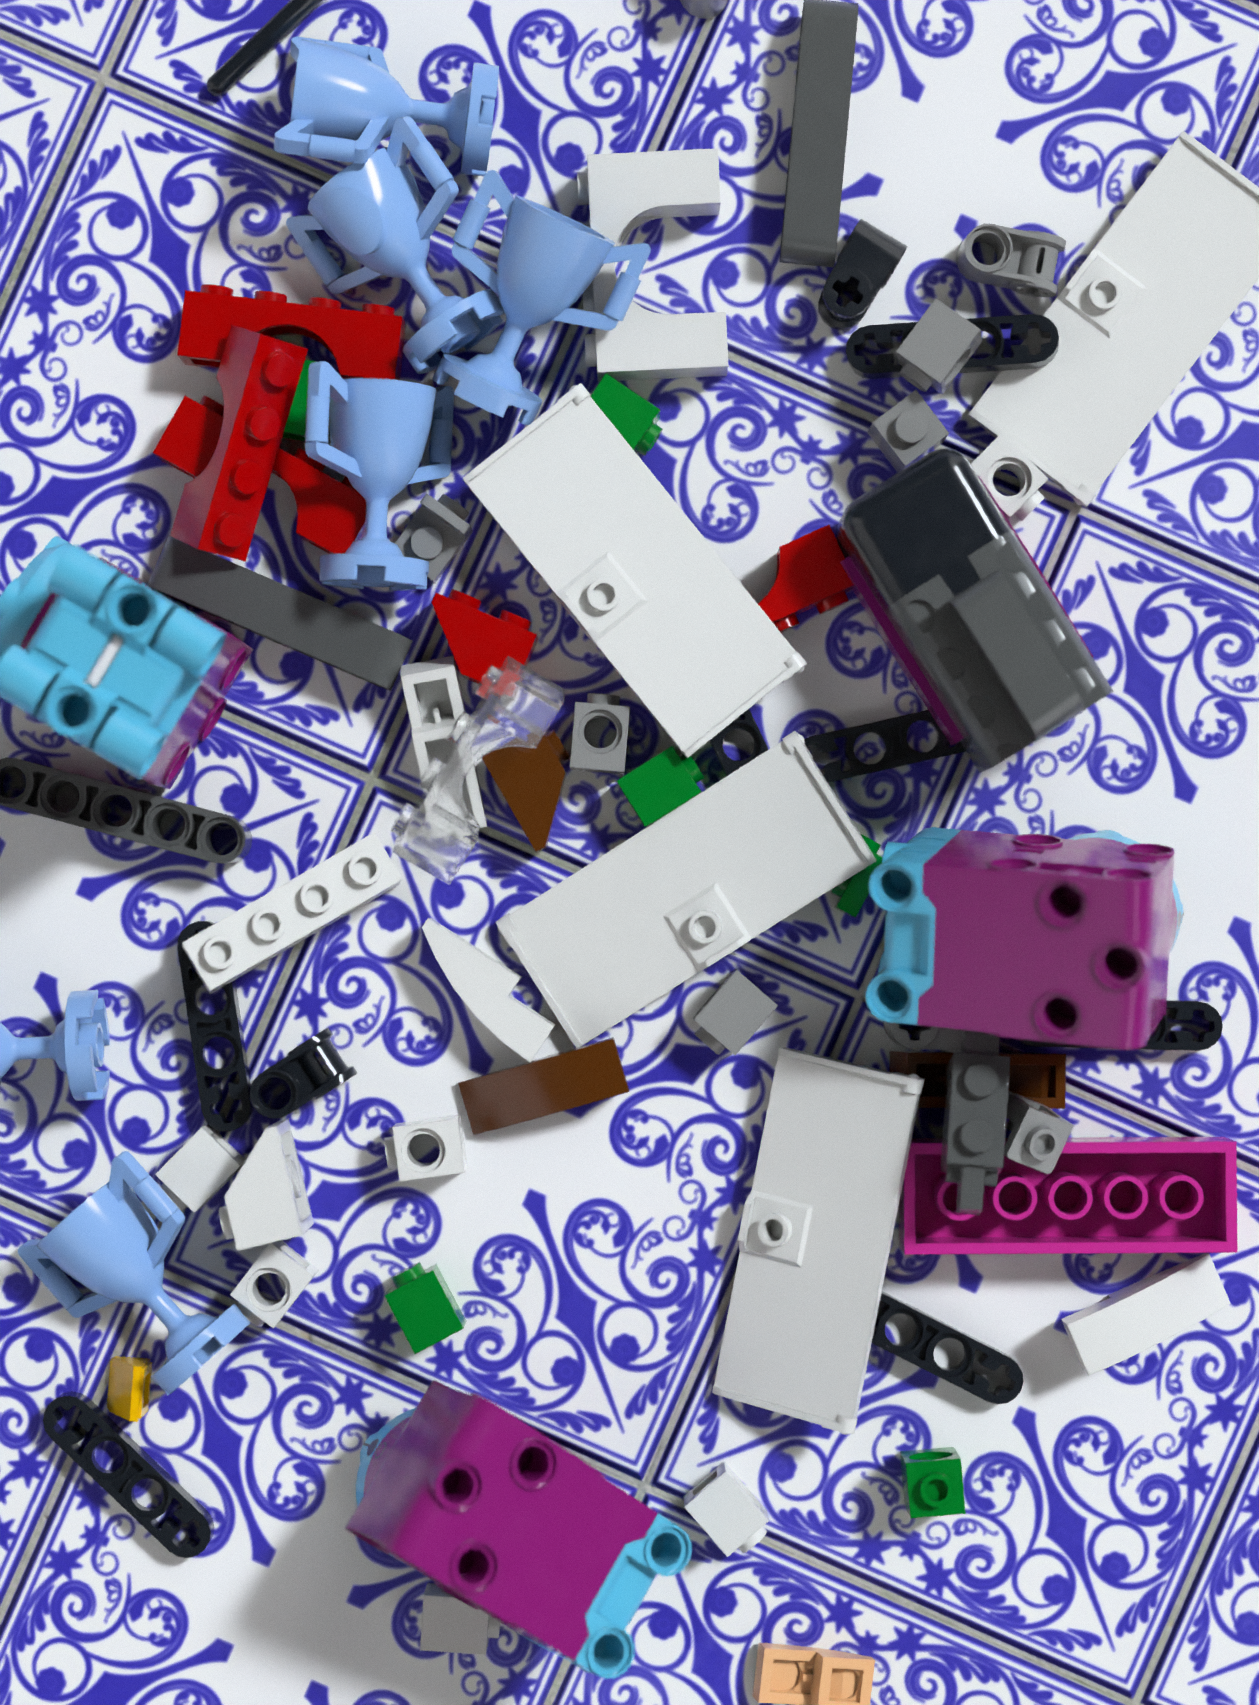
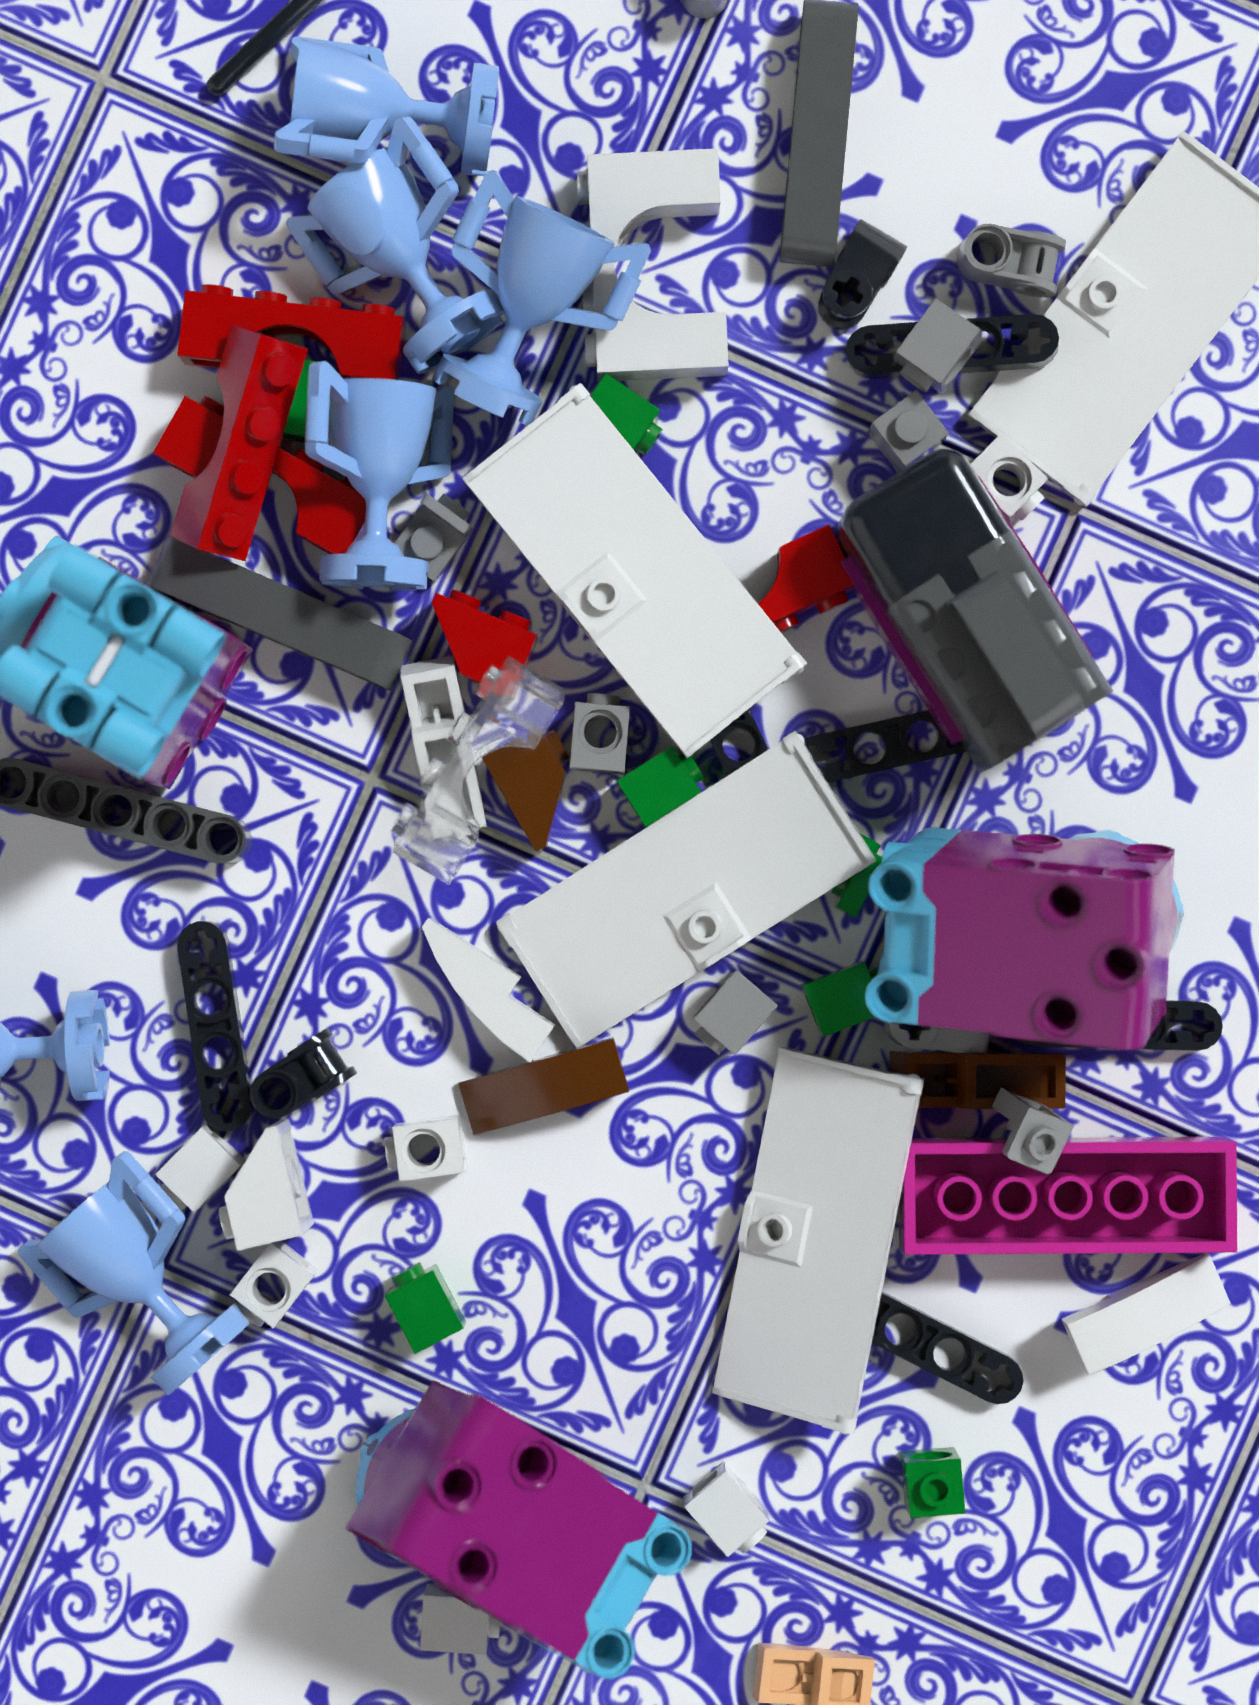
(122, 1481): black beam -> none
(129, 1387): yellow slope -> none
(291, 913): white brick -> none
(839, 998): none -> green brick
(975, 1118): dark grey hinge -> none

